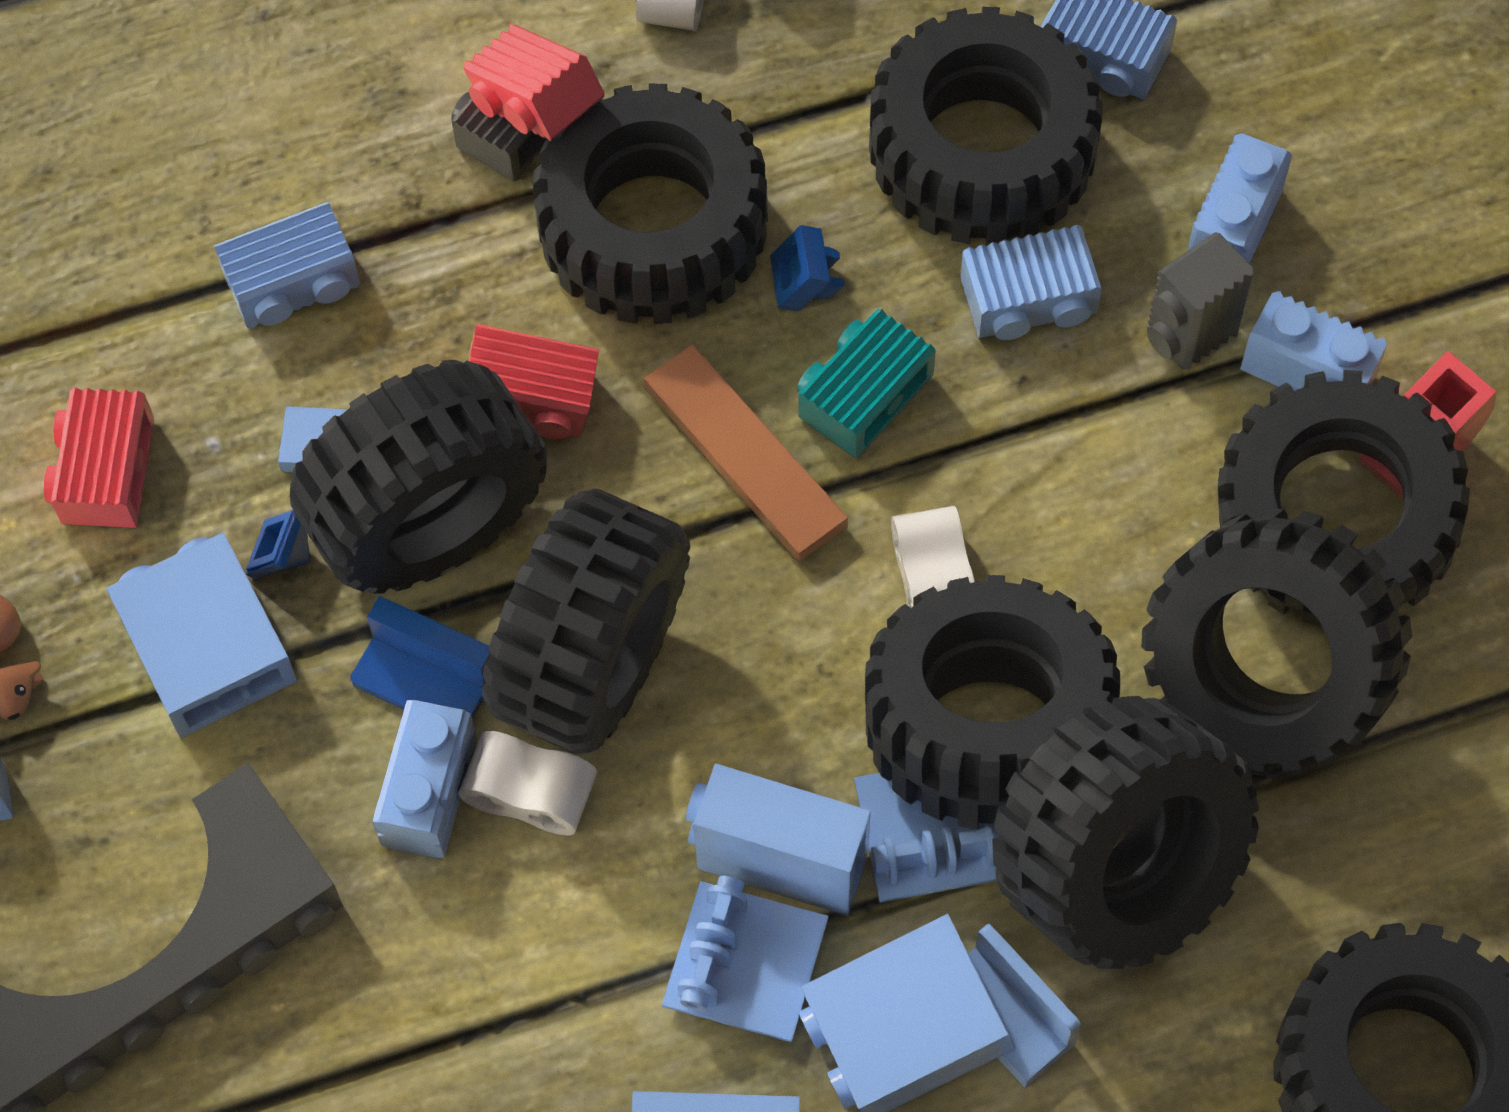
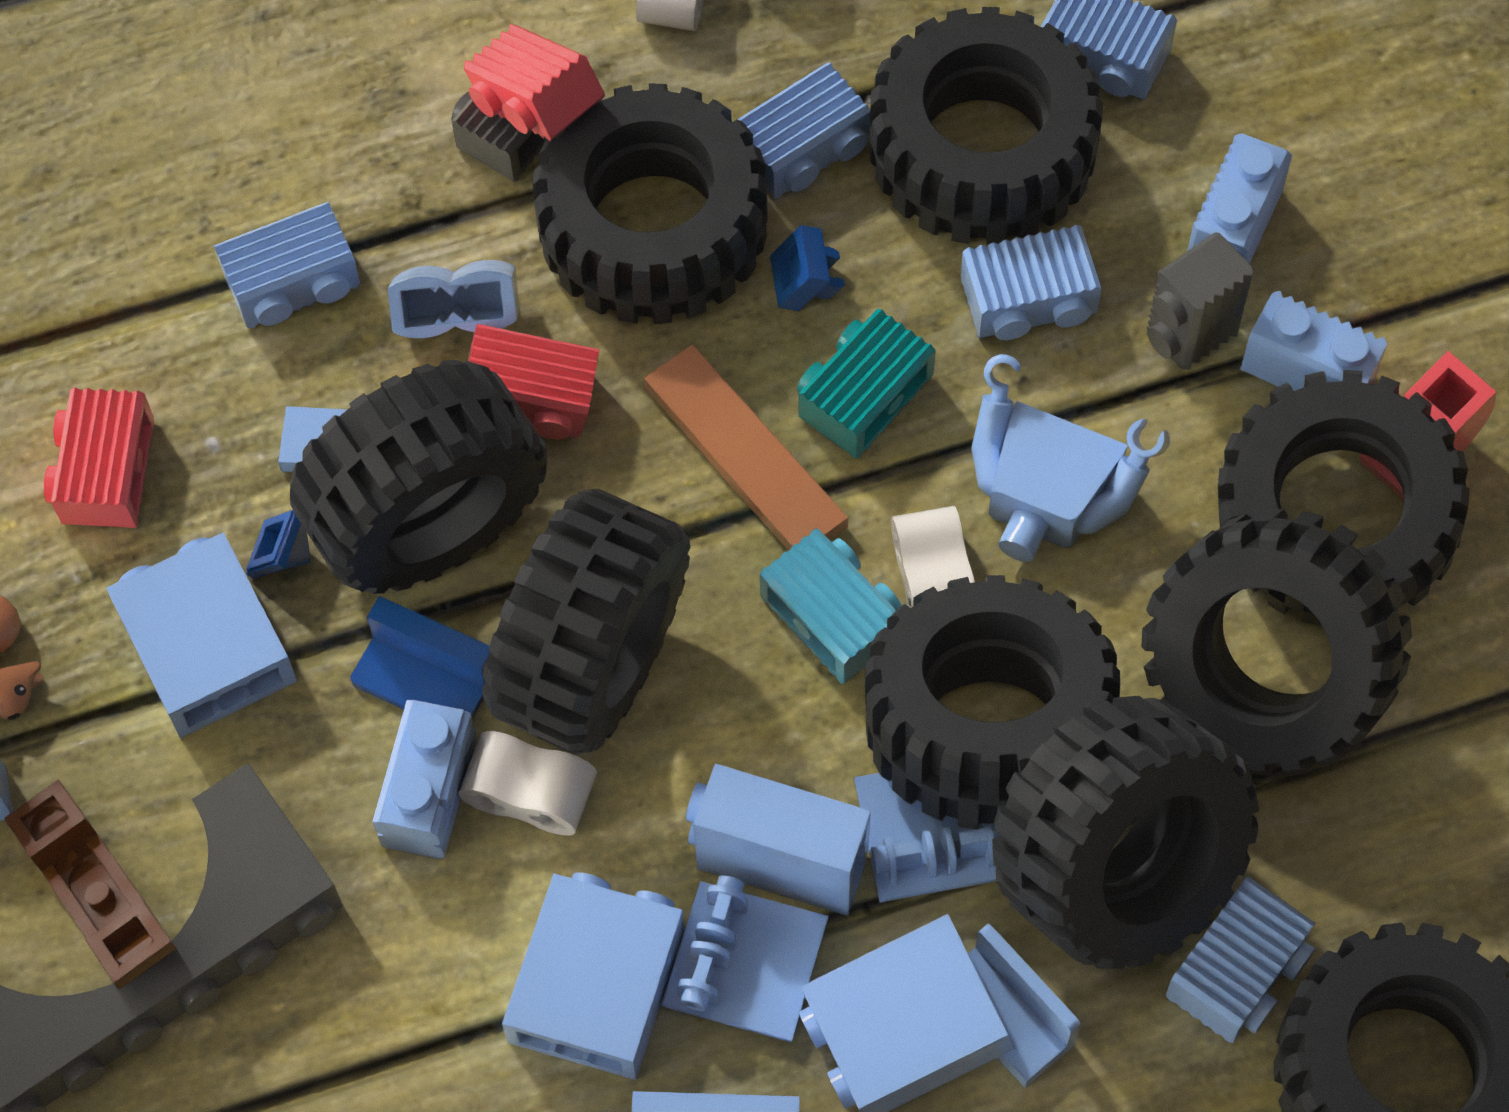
(90, 884): none -> reddish brown slope
(435, 299): none -> light blue brick
(594, 974): none -> light blue brick
(808, 129): none -> light blue brick
(828, 602): none -> medium azure brick
(1052, 474): none -> light blue torso
(1241, 960): none -> light blue brick

